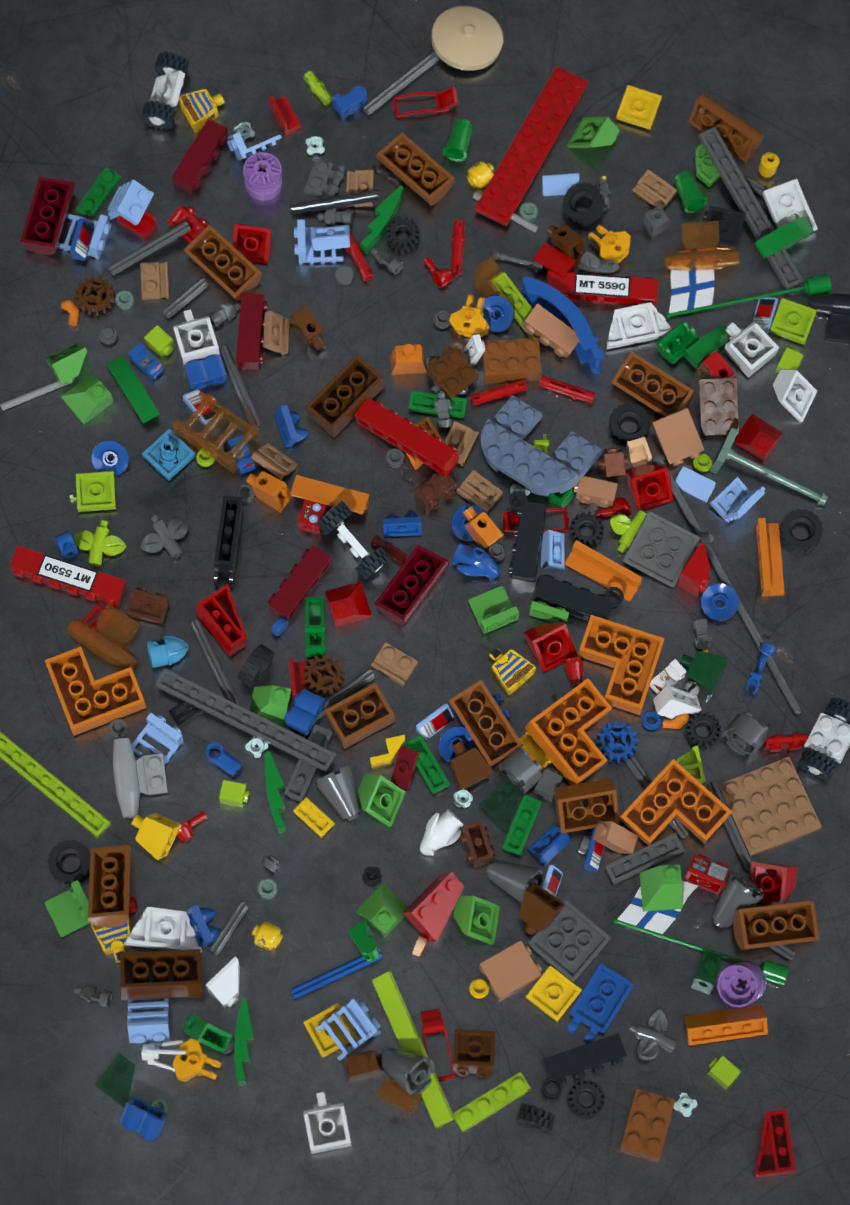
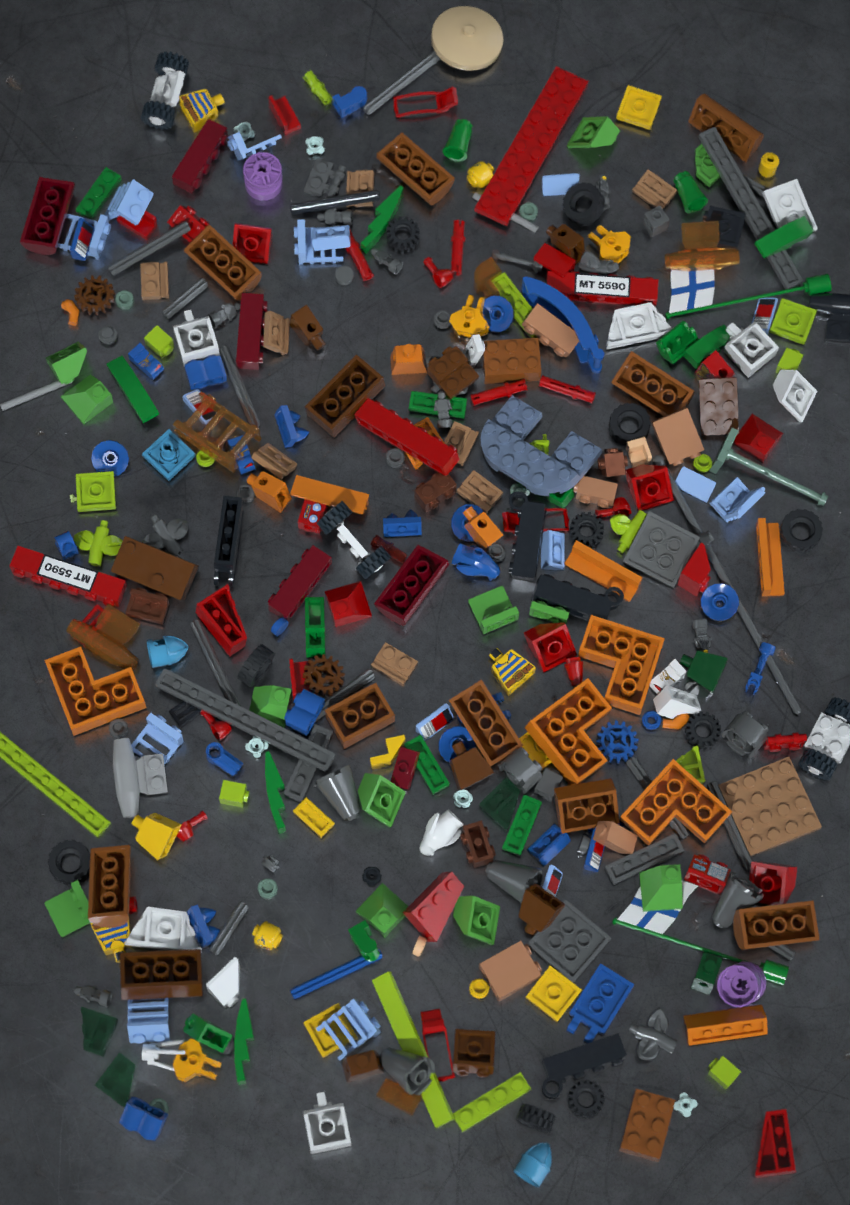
(97, 1031): none -> clear green wing
(154, 568): none -> reddish brown brick
(219, 728): none -> red bar
(535, 1164): none -> dark azure helmet

